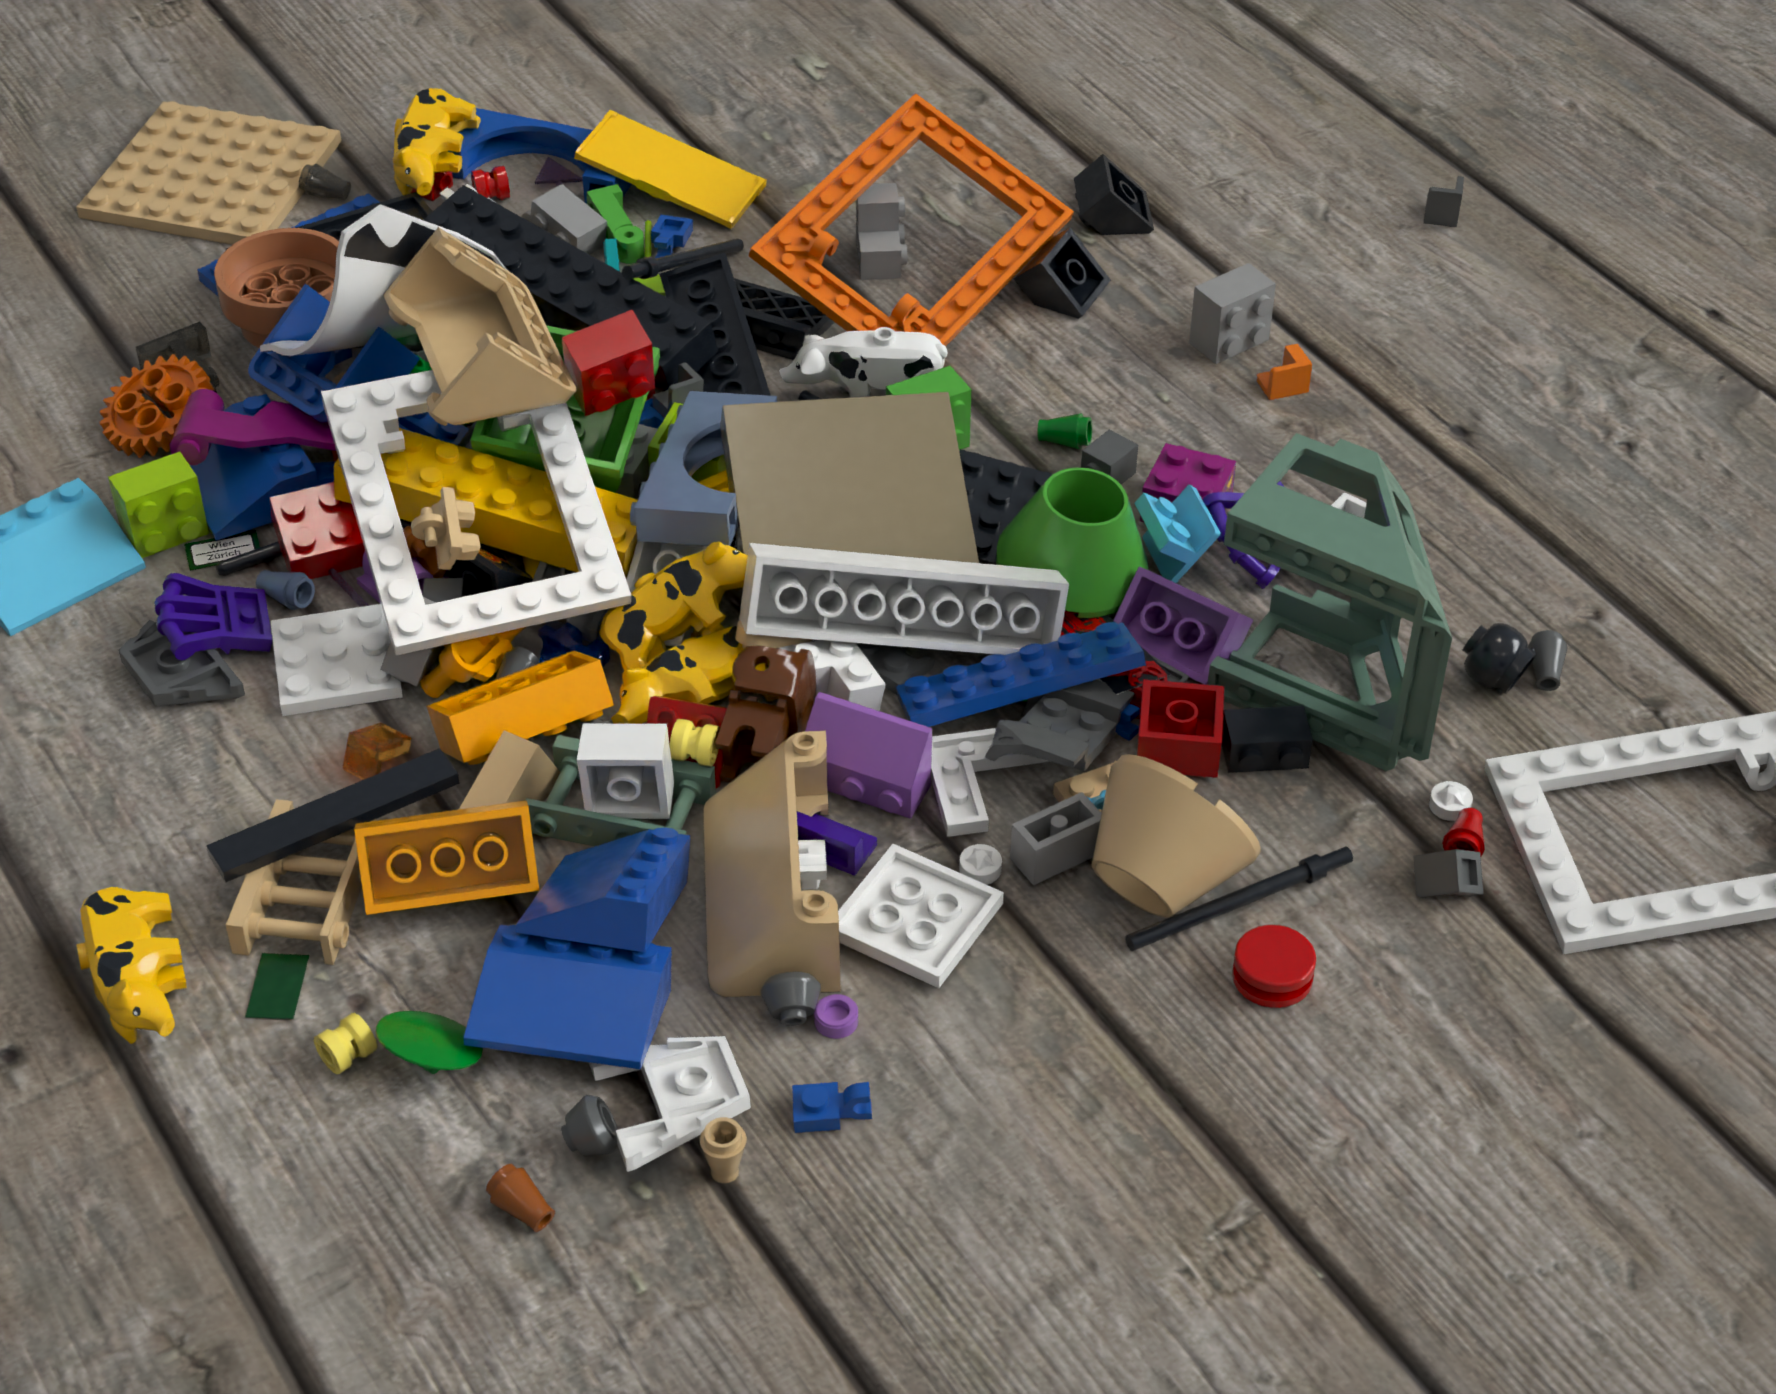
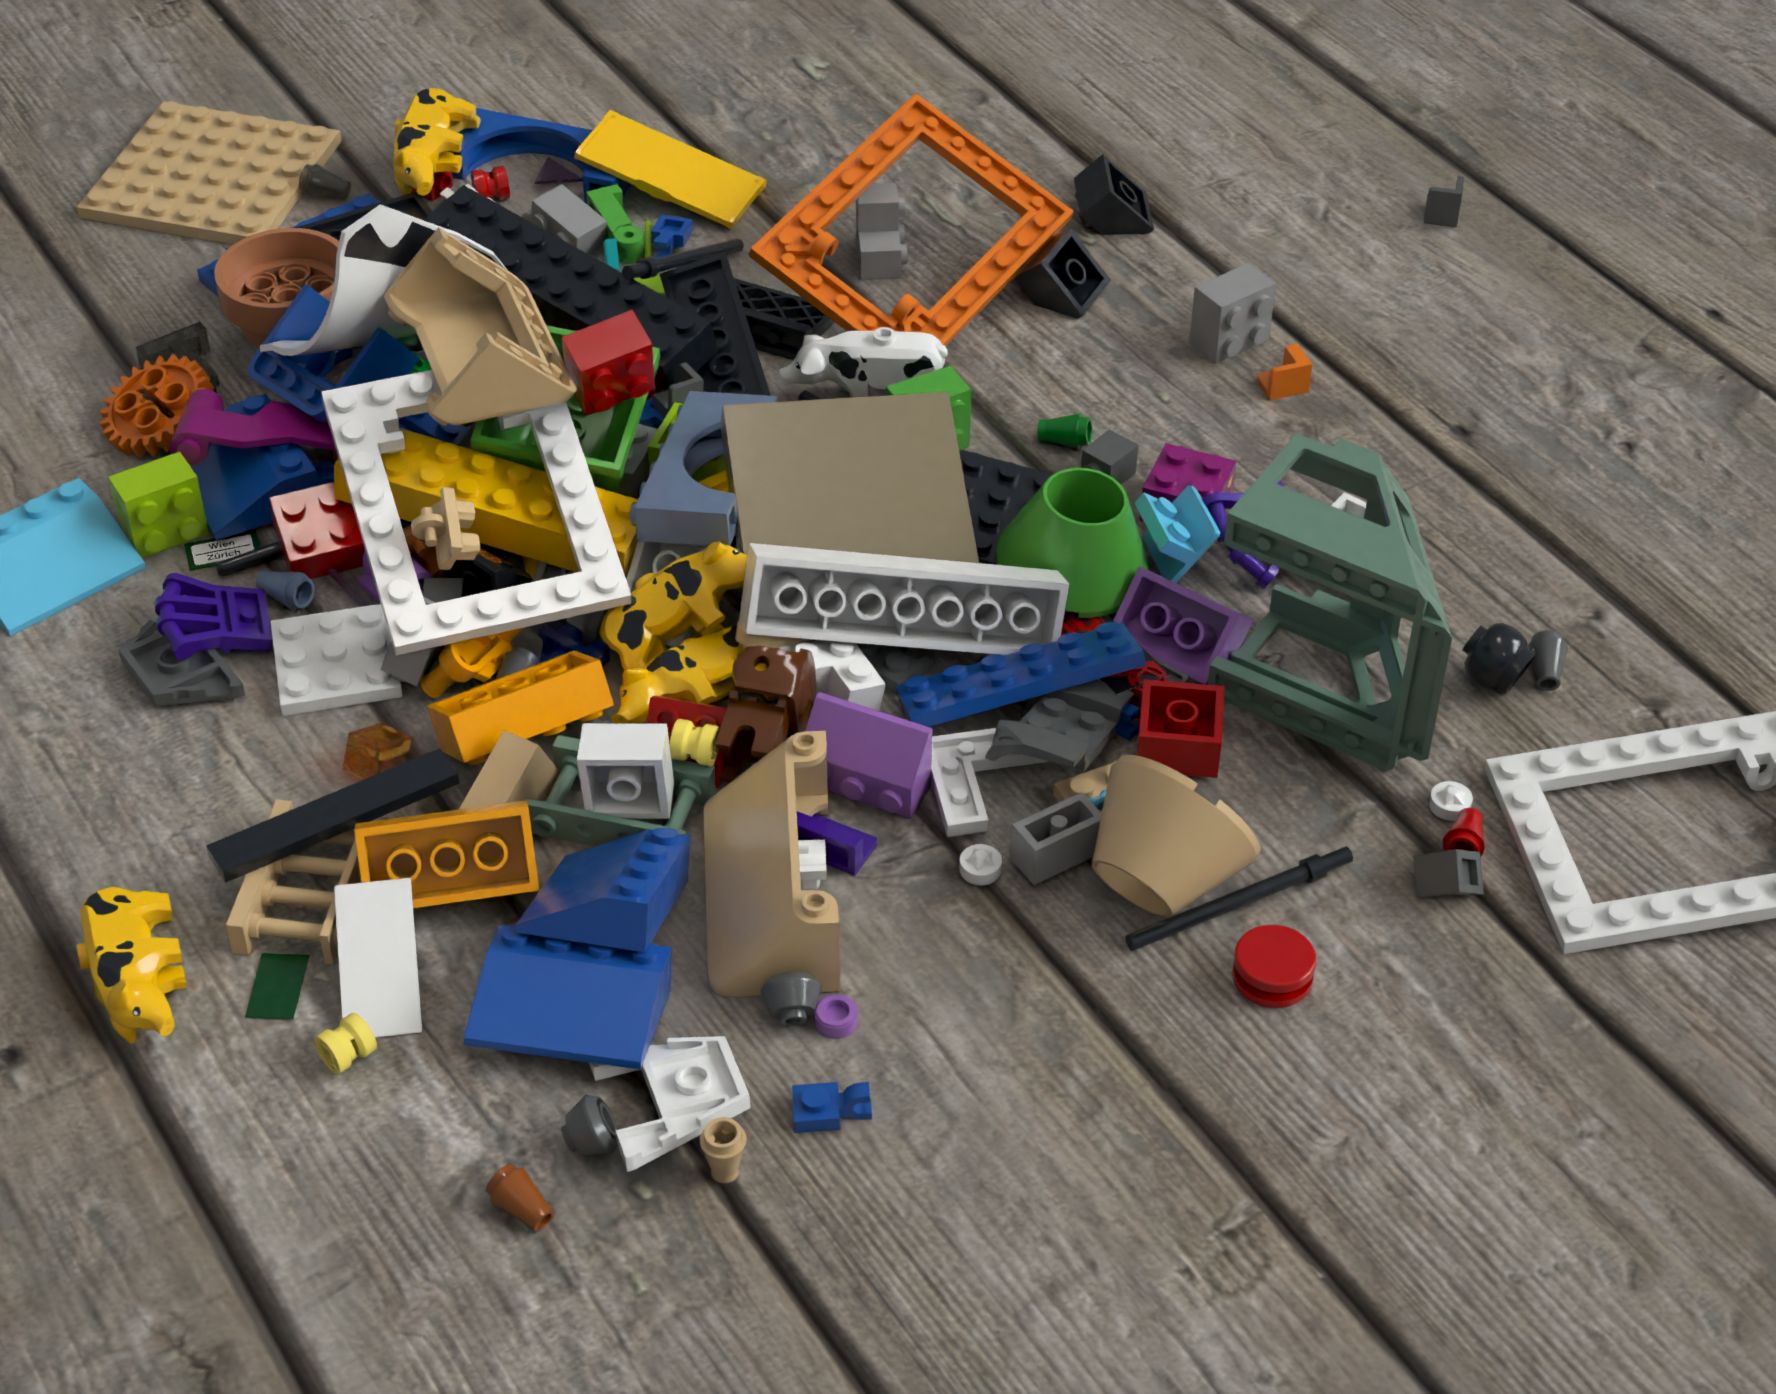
(378, 955): none -> white sticker
(427, 1040): green shield -> none
(916, 915): white plate -> none
(1266, 739): black brick -> none

